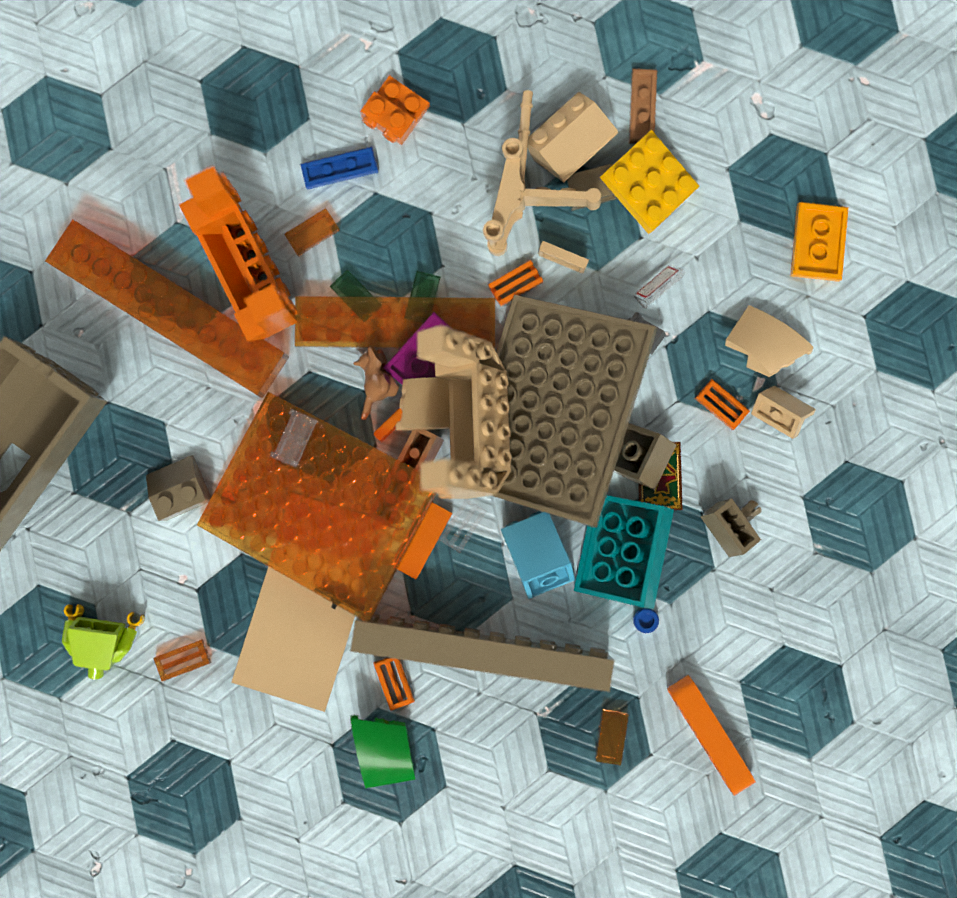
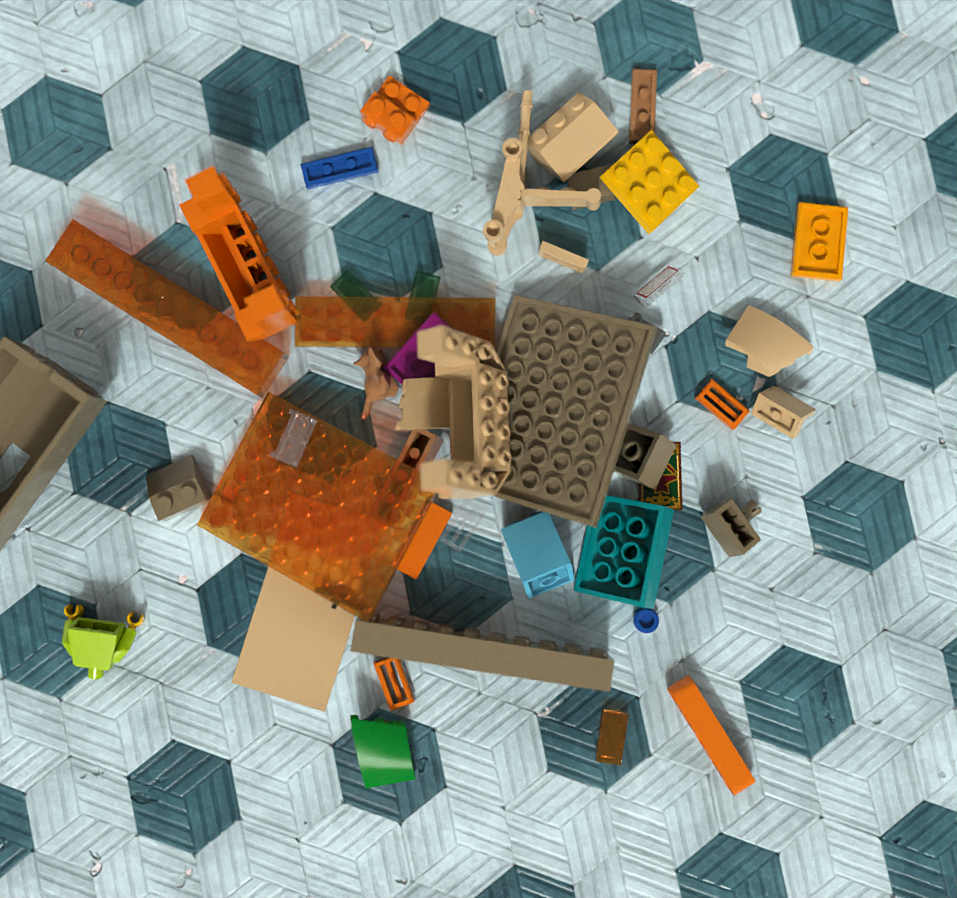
(202, 652): clear orange tile -> none
(312, 232): clear orange tile -> none
(388, 426): orange tile -> none
(533, 273): orange tile -> none

